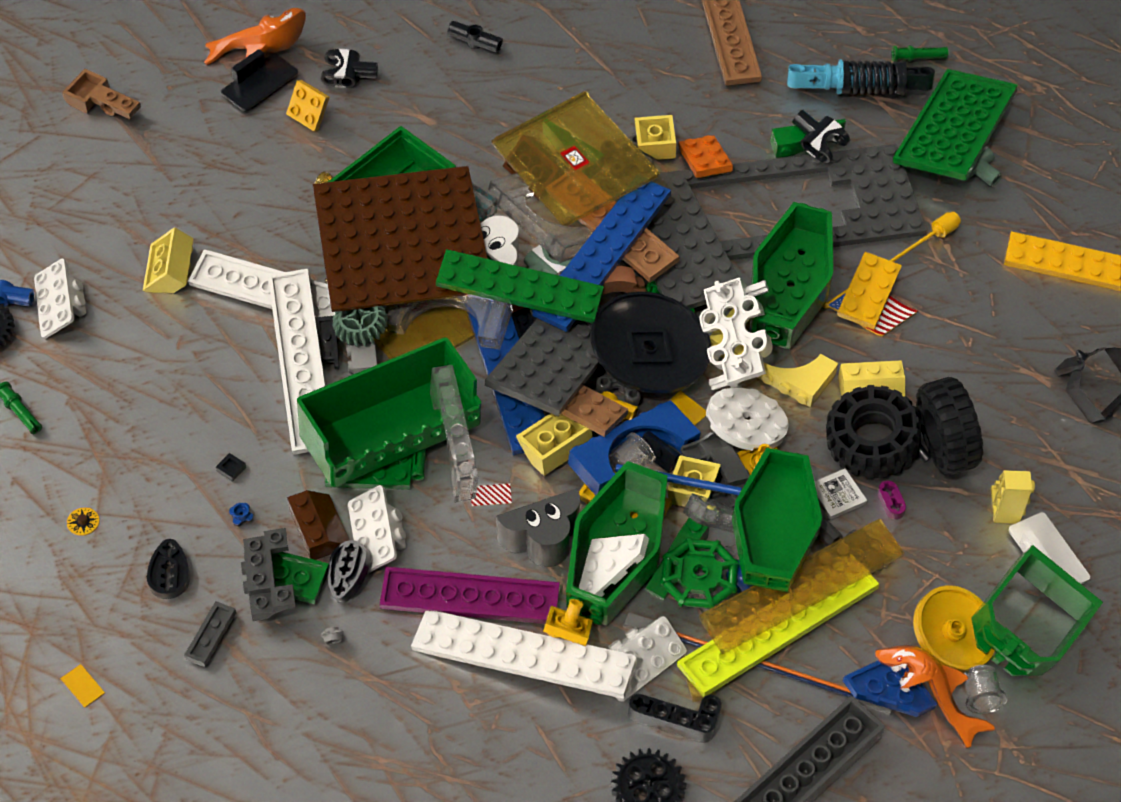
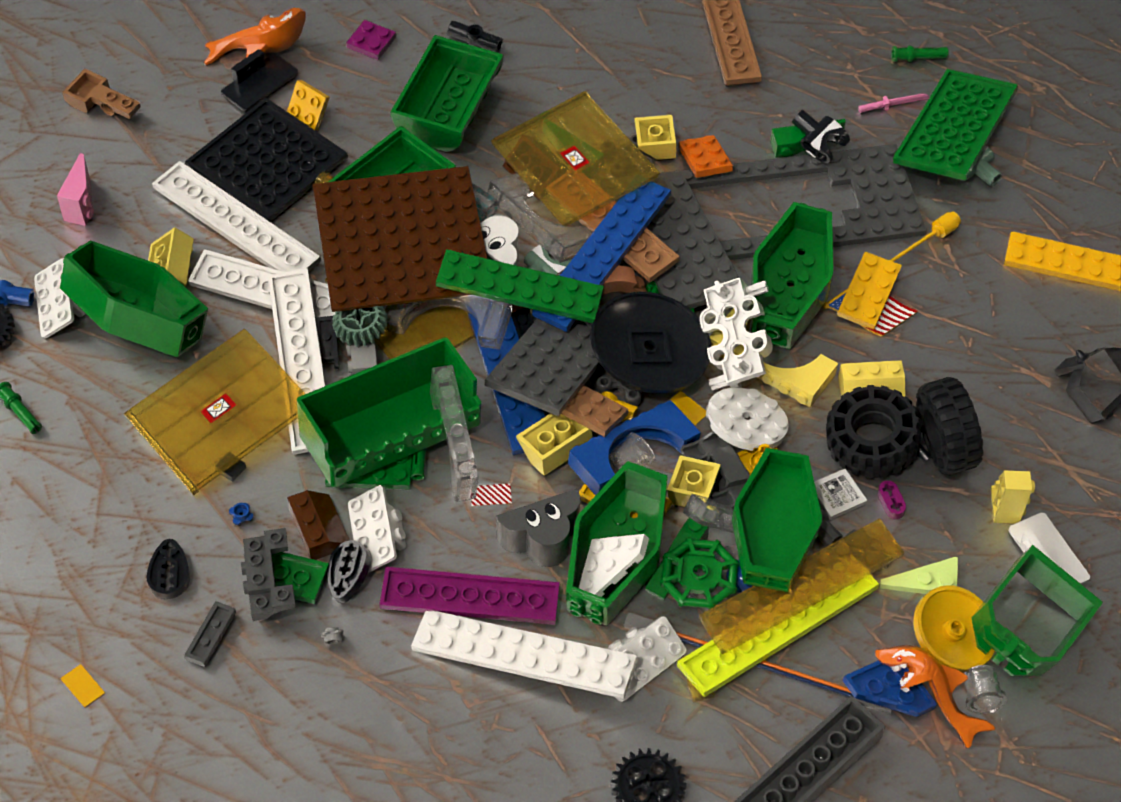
(76, 194): none -> bright pink slope
(83, 521): piece -> none
(133, 298): none -> green container
(217, 410): none -> clear yellow door
(234, 220): none -> white plate
(266, 159): none -> black plate
(347, 68): black connector -> none
(371, 39): none -> magenta plate
(446, 92): none -> green container
(568, 623): yellow plate -> none
(665, 455): black plate -> none
(674, 713): black beam -> none
(734, 490): blue bar -> none
(862, 76): black piece -> none
(886, 103): none -> bright pink sword
(925, 578): none -> yellowish green wing

